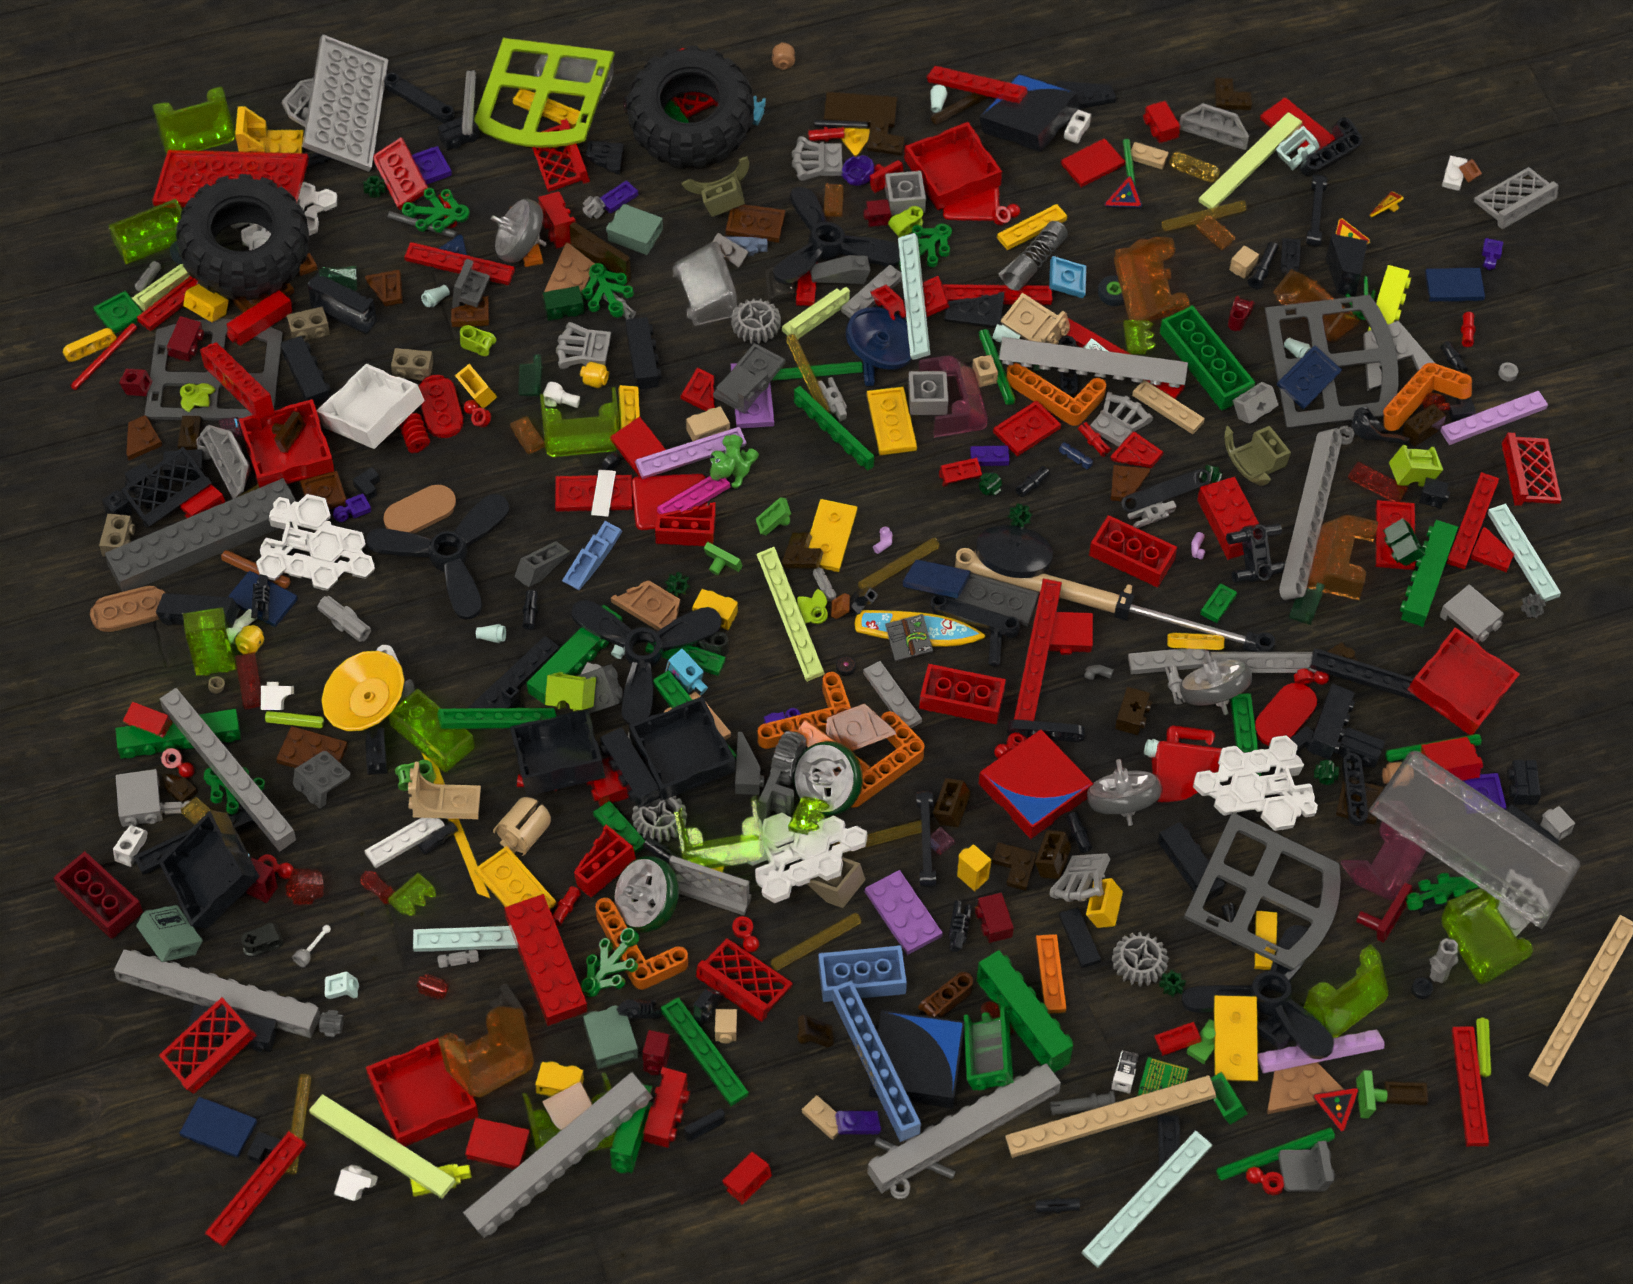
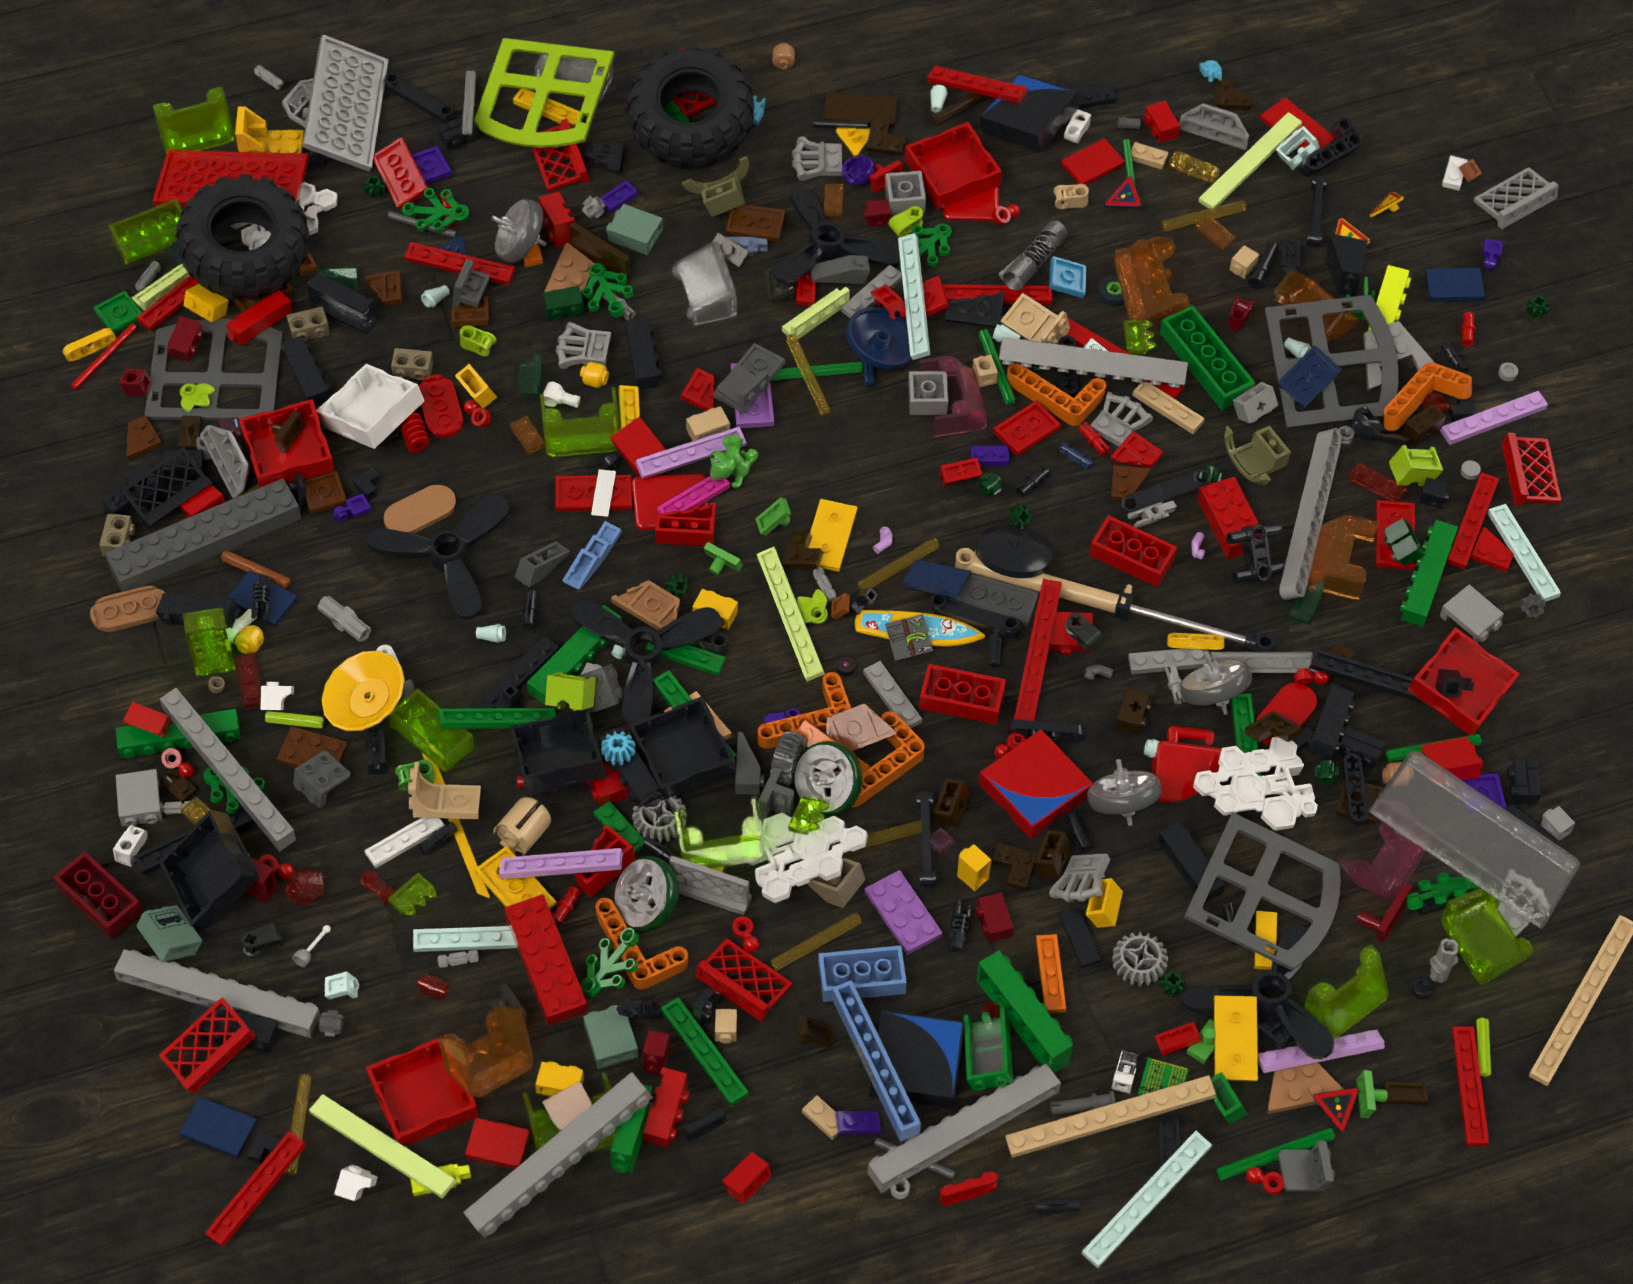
(237, 381): red brick -> none
(268, 77): none -> light grey axle
(299, 489): none -> black piece
(324, 545): white piece -> none
(561, 863): none -> lavender plate
(618, 748): none -> medium azure gear
(686, 672): medium azure torso -> none
(756, 317): light grey gear -> none
(826, 134): red pin -> none
(834, 399): light grey hinge -> none
(834, 428): green plate -> none
(891, 421): yellow plate -> none
(938, 1006): reddish brown piece -> none
(968, 1189): none -> red hinge
(1030, 227): yellow plate -> none
(1073, 196): none -> tan piece
(1084, 632): none -> pearl dark grey piece
(1129, 123): none -> dark grey pin
(1211, 70): none -> medium azure plate
(1218, 603): green plate -> none
(1273, 724): none -> dark brown plate
(1451, 683): none -> black brick
(1470, 470): none -> light grey tile
(1537, 306): none -> dark green gear

